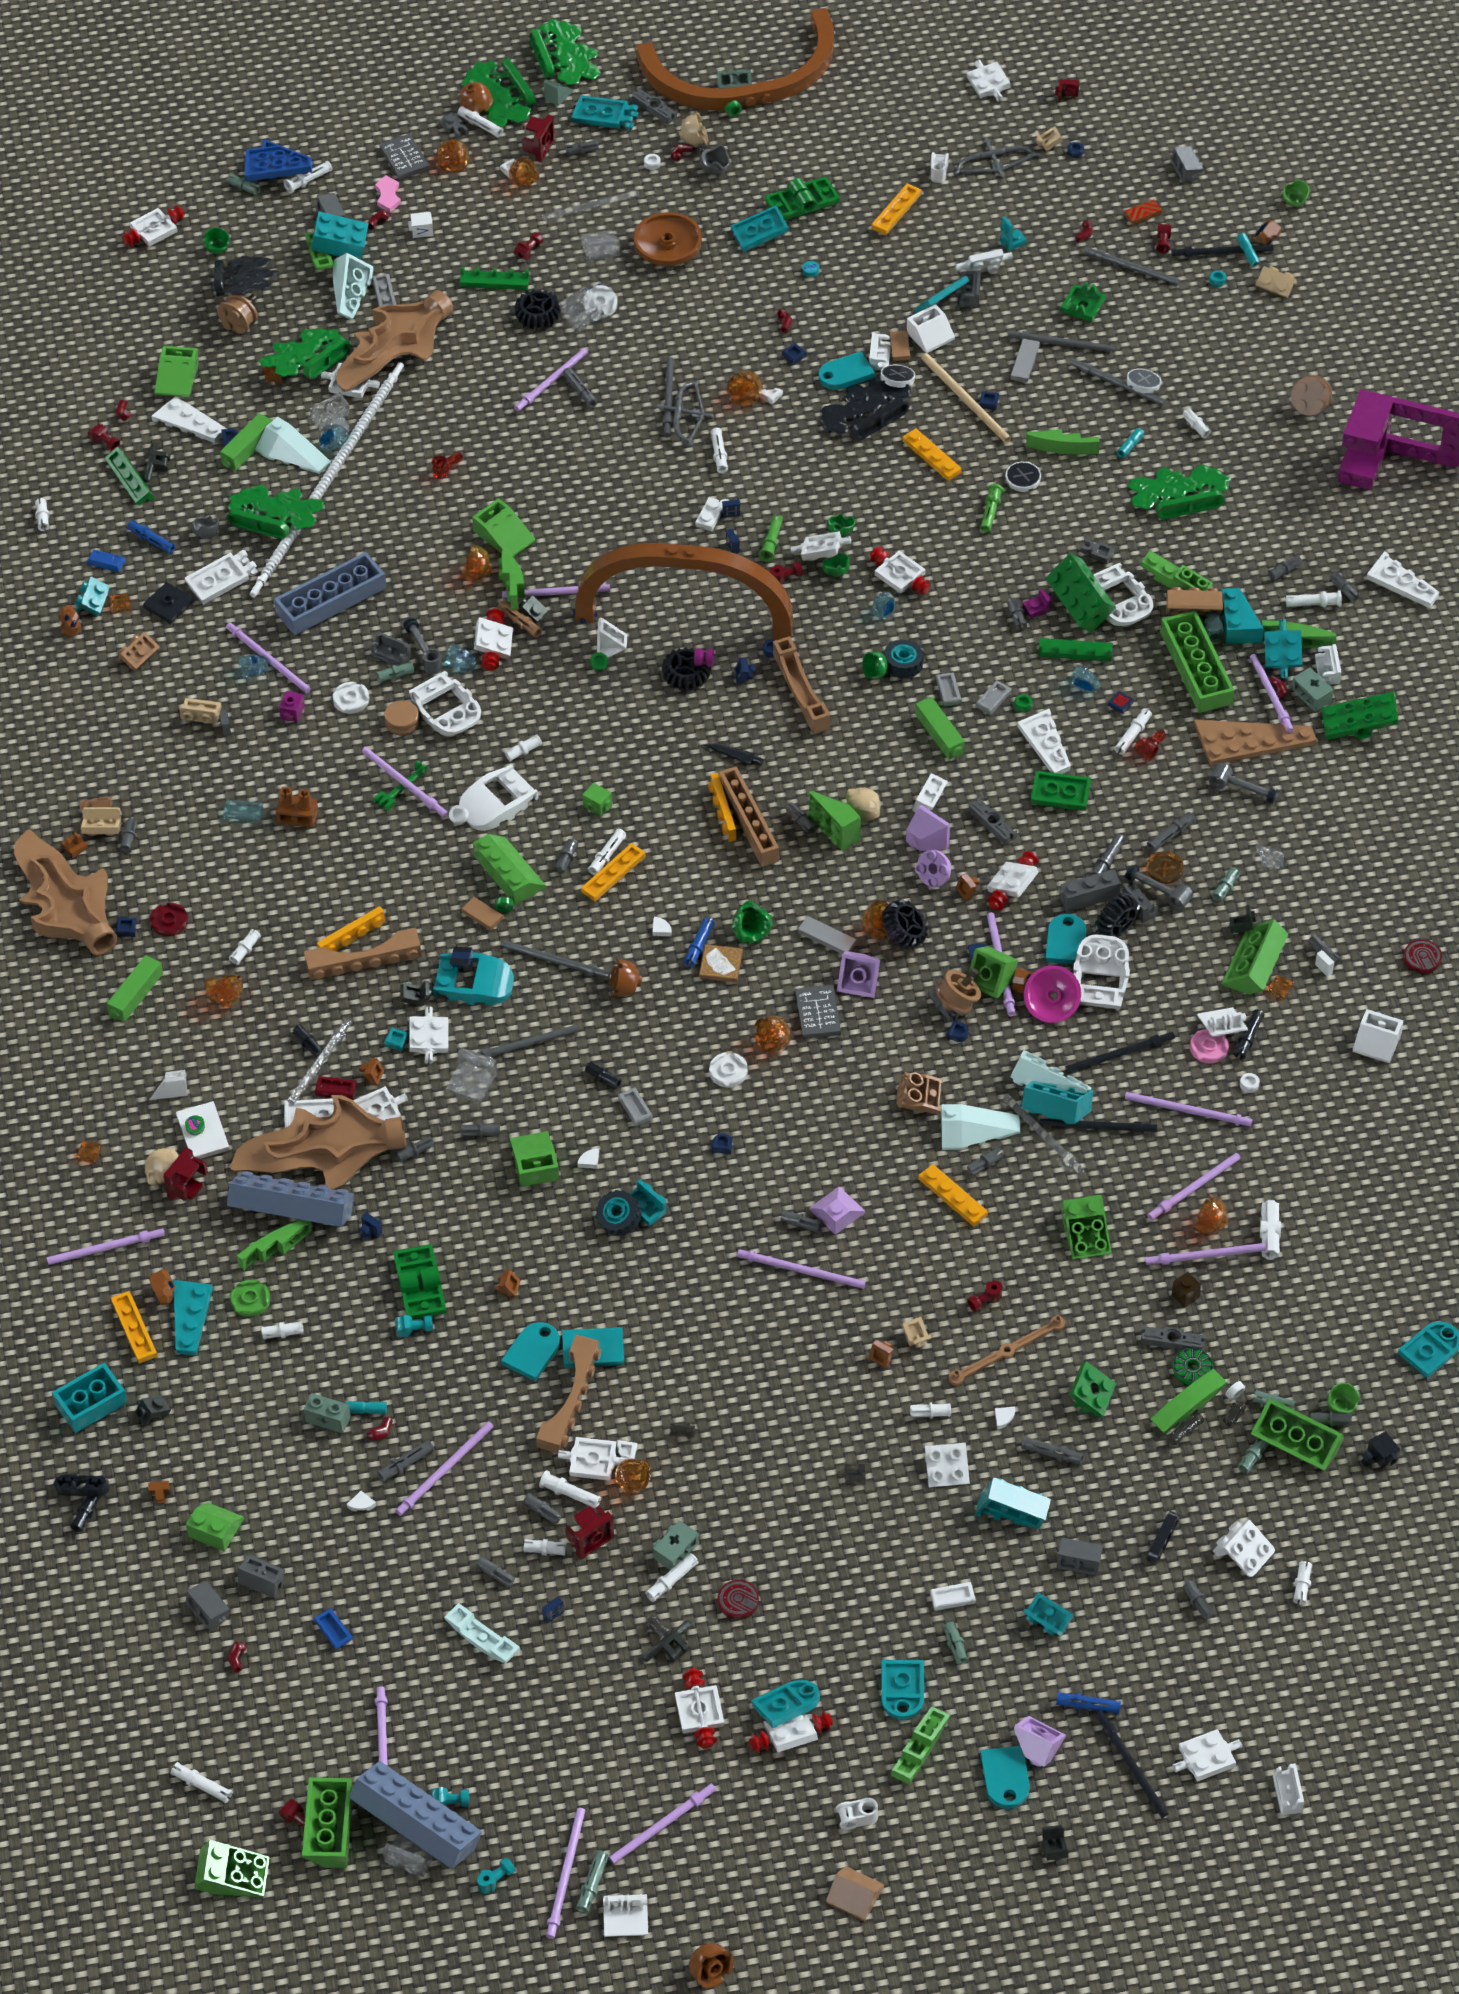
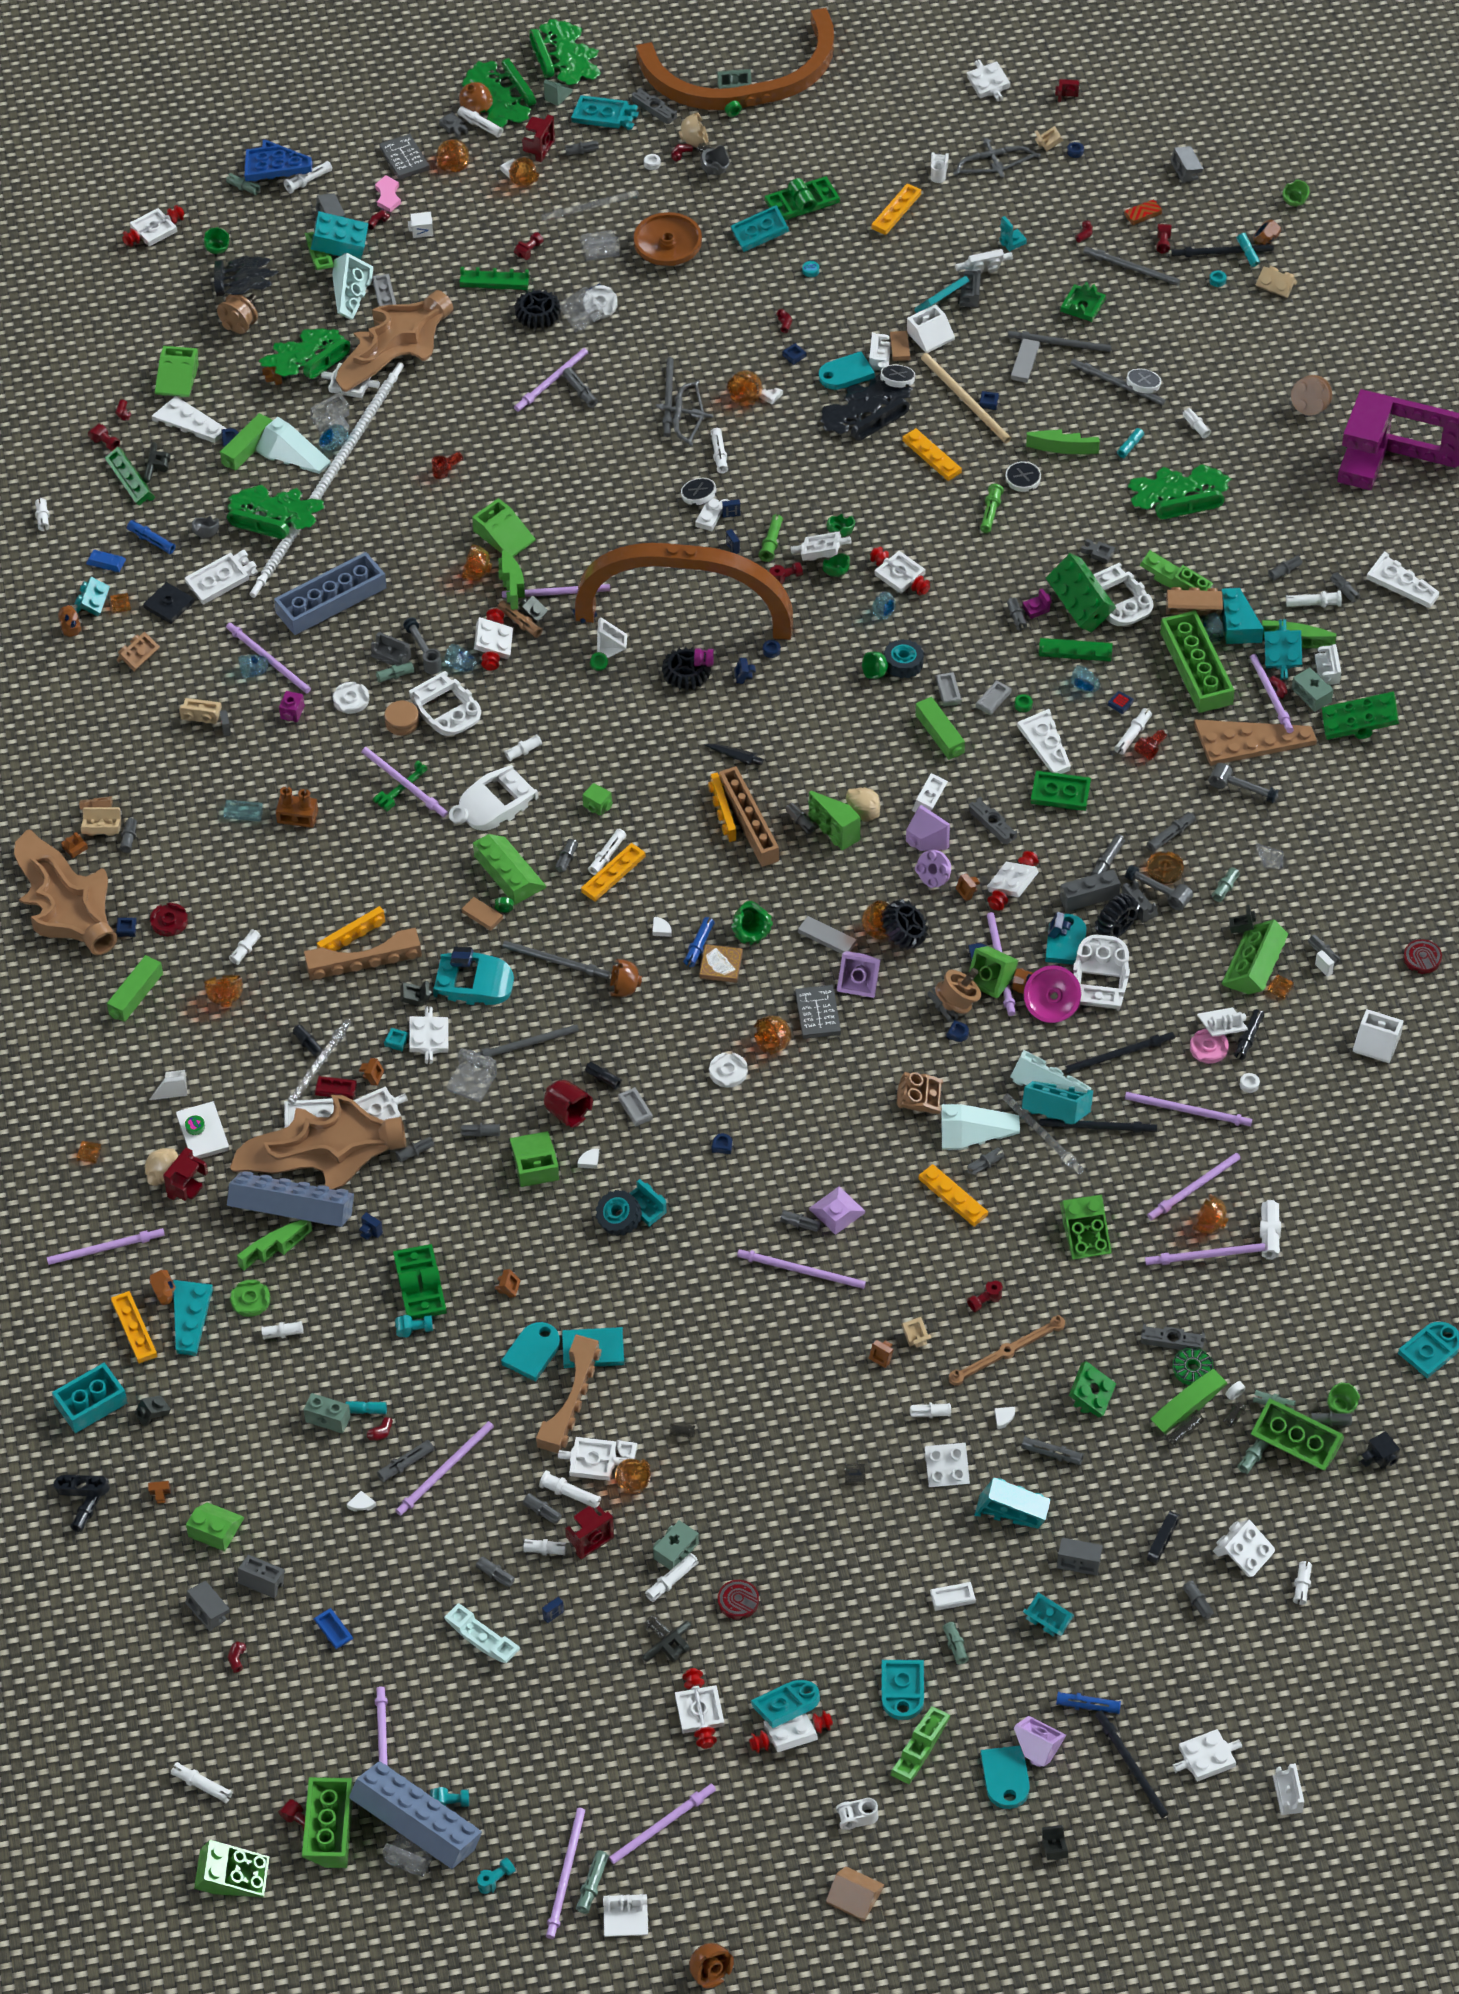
(567, 1102): none -> dark red cylinder
(698, 491): none -> tile
(791, 668): medium nougat arch -> none
(1059, 926): none -> dark blue tile
(1186, 1289): dark brown brick -> none

